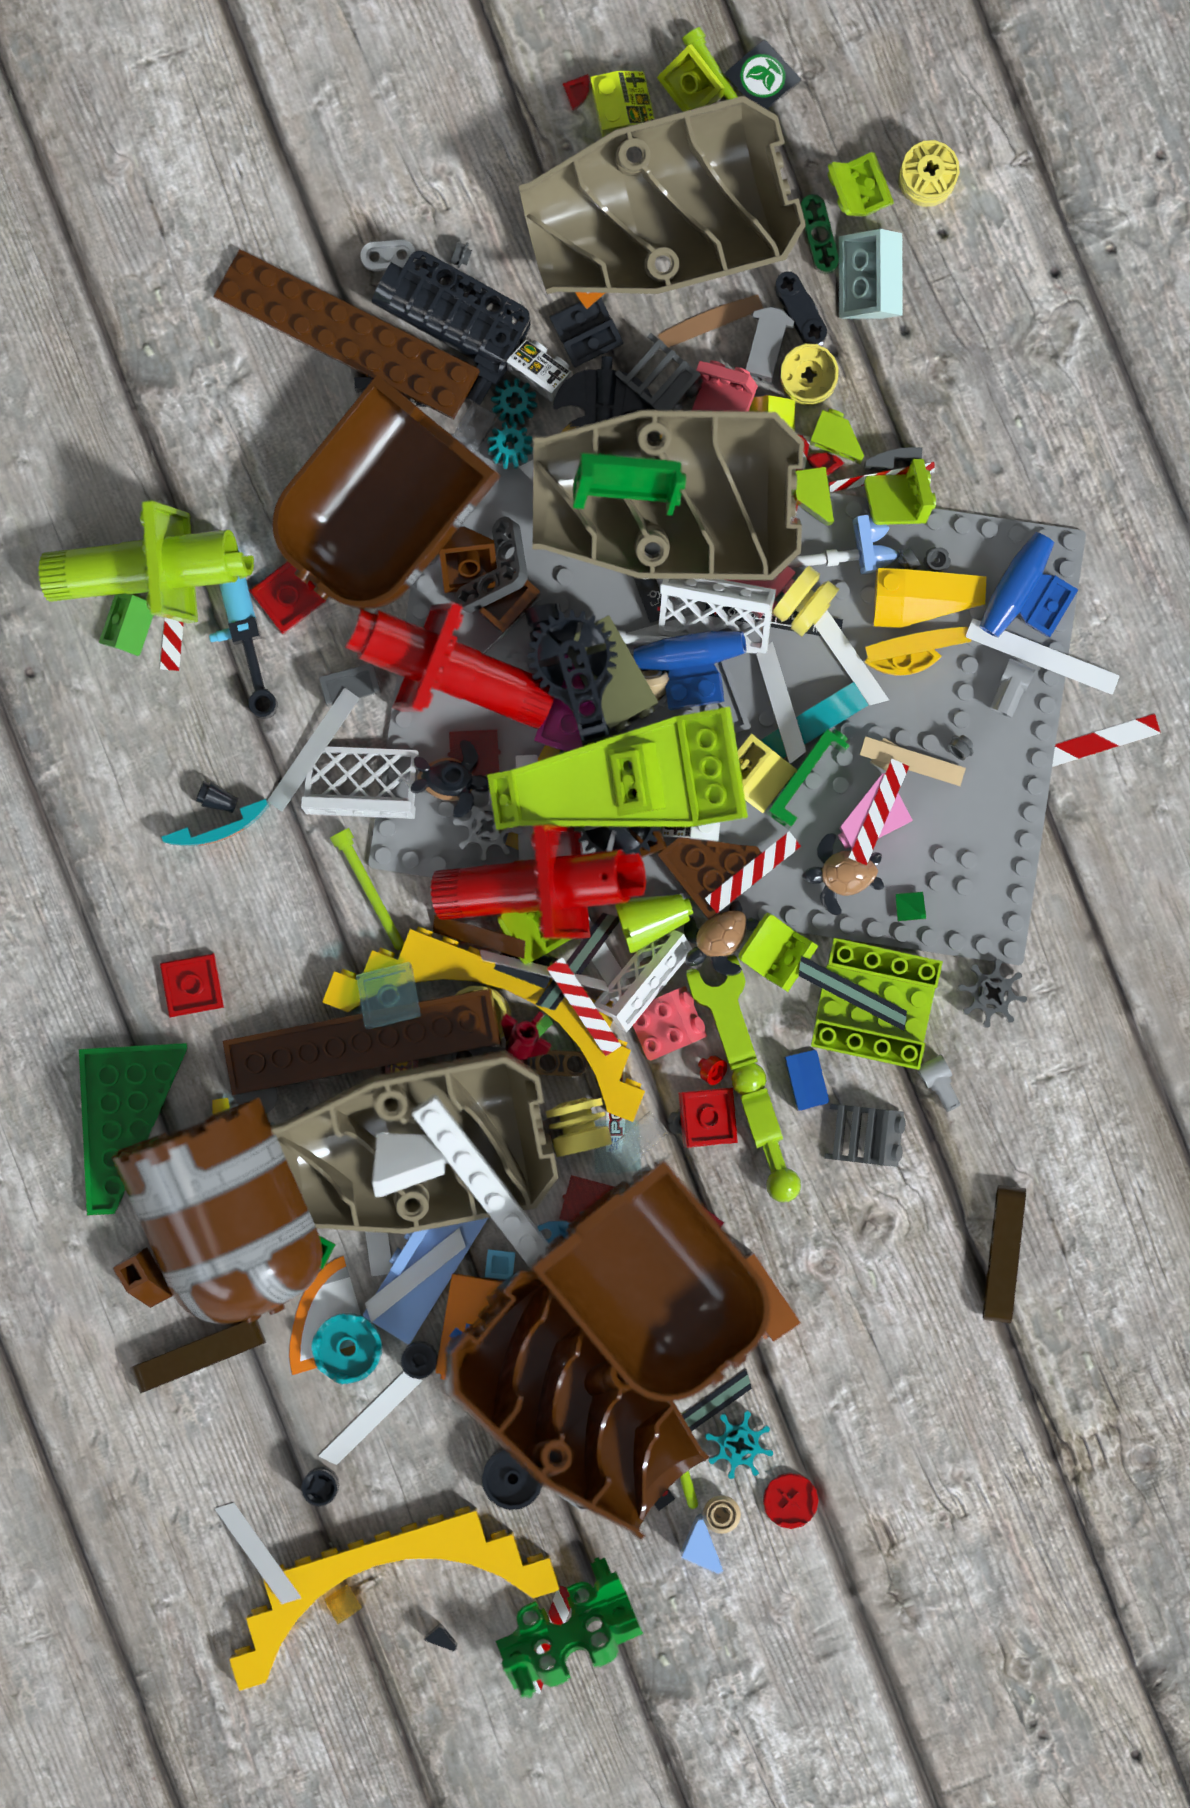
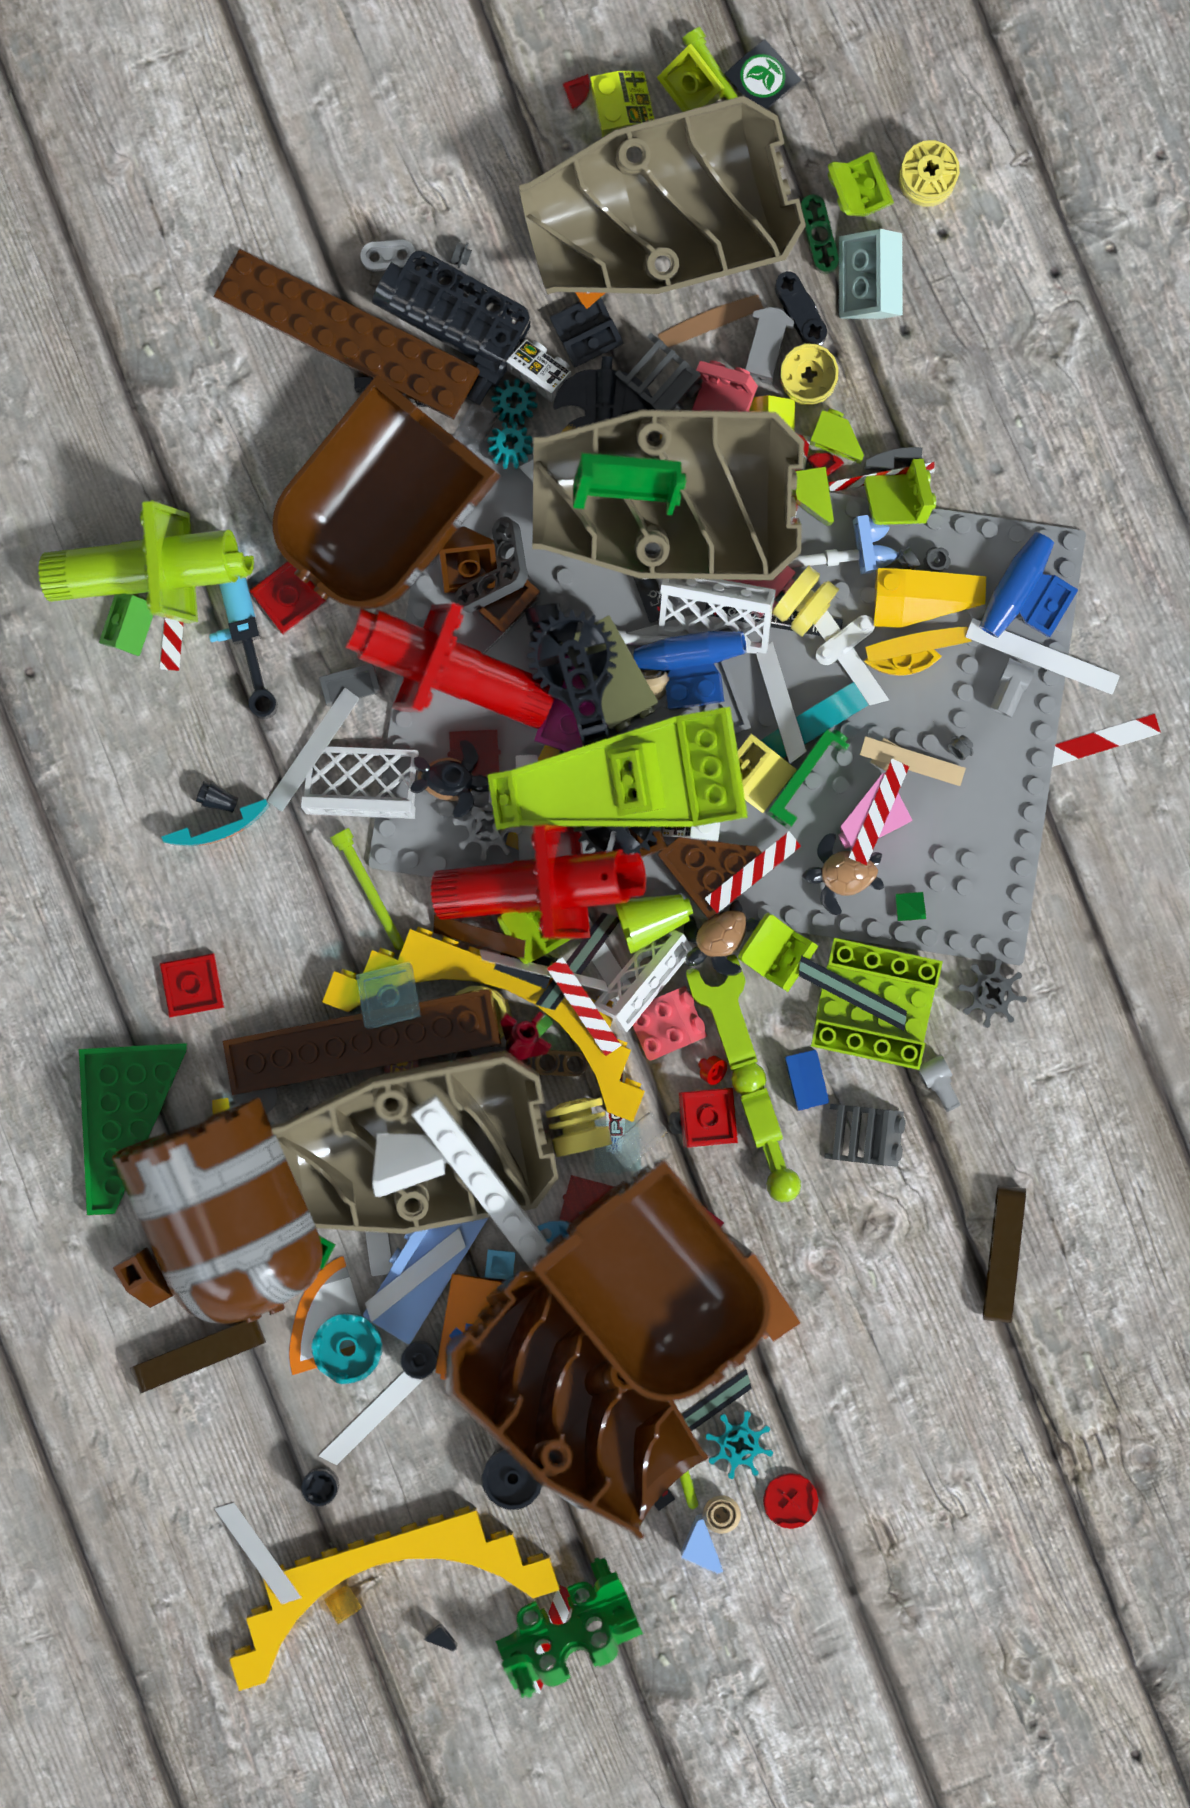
(845, 640): none -> white piece

